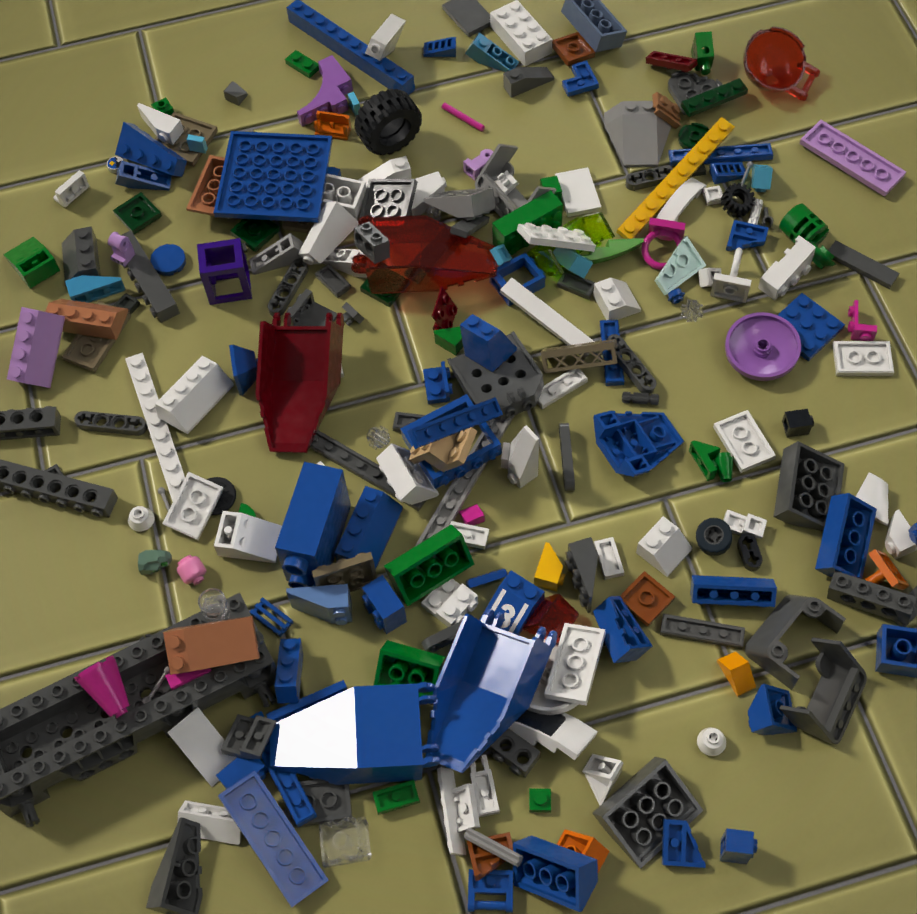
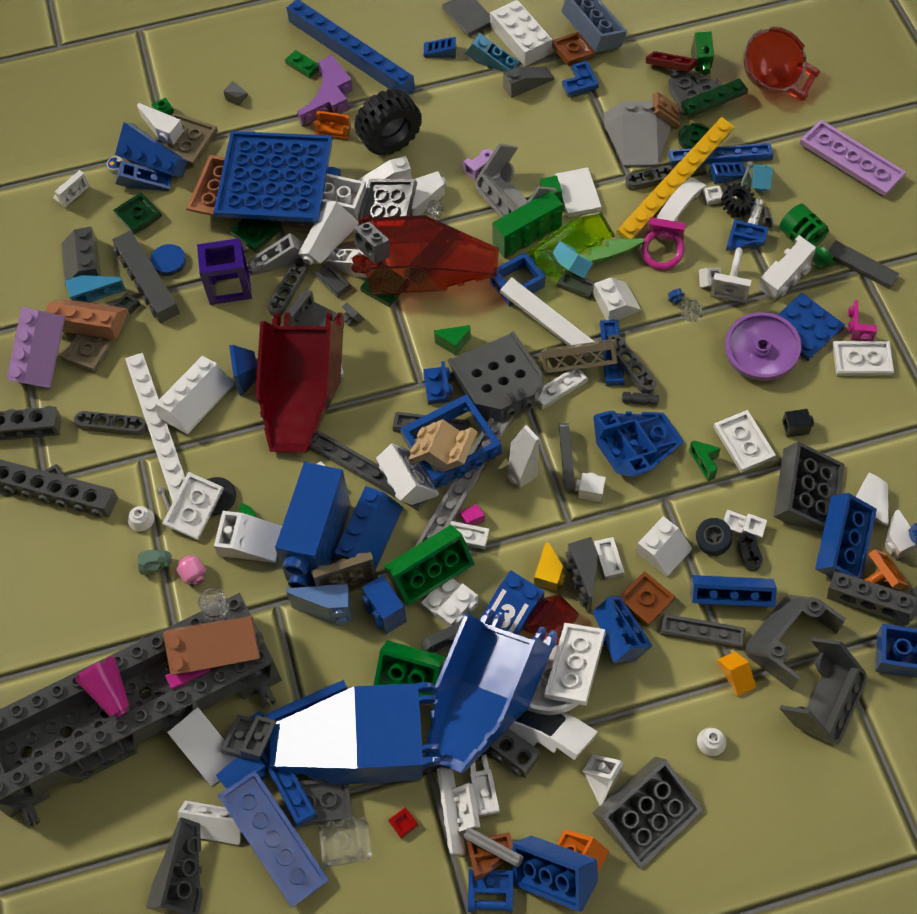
(32, 262): green slope -> none
(122, 248): lavender leg -> none
(149, 698): light grey hinge -> none
(197, 143): medium azure tile -> none
(259, 607): blue tile -> none
(289, 671): blue brick -> none
(353, 103): medium azure tile -> none
(378, 437): clear gear -> none
(385, 38): white slope -> none
(396, 797): green plate -> none
(403, 823): none -> red tile
(444, 311): dark red hinge -> none
(454, 423): blue tile -> none
(463, 117): dark pink bar -> none
(464, 203): light grey slope -> none
(467, 227): dark grey tile -> none
(485, 343): blue slope -> none
(485, 578): blue tile -> none
(501, 254): medium azure tile -> none
(505, 455): white tile -> none
(506, 182): white tile -> none
(539, 800): green plate -> none
(555, 237): white plate -> none
(590, 487): none -> white brick
(679, 846): blue wing -> none
(680, 266): light aqua wing -> none
(724, 466): green cone -> none
(737, 846): blue brick -> none
(764, 712): blue slope -> none

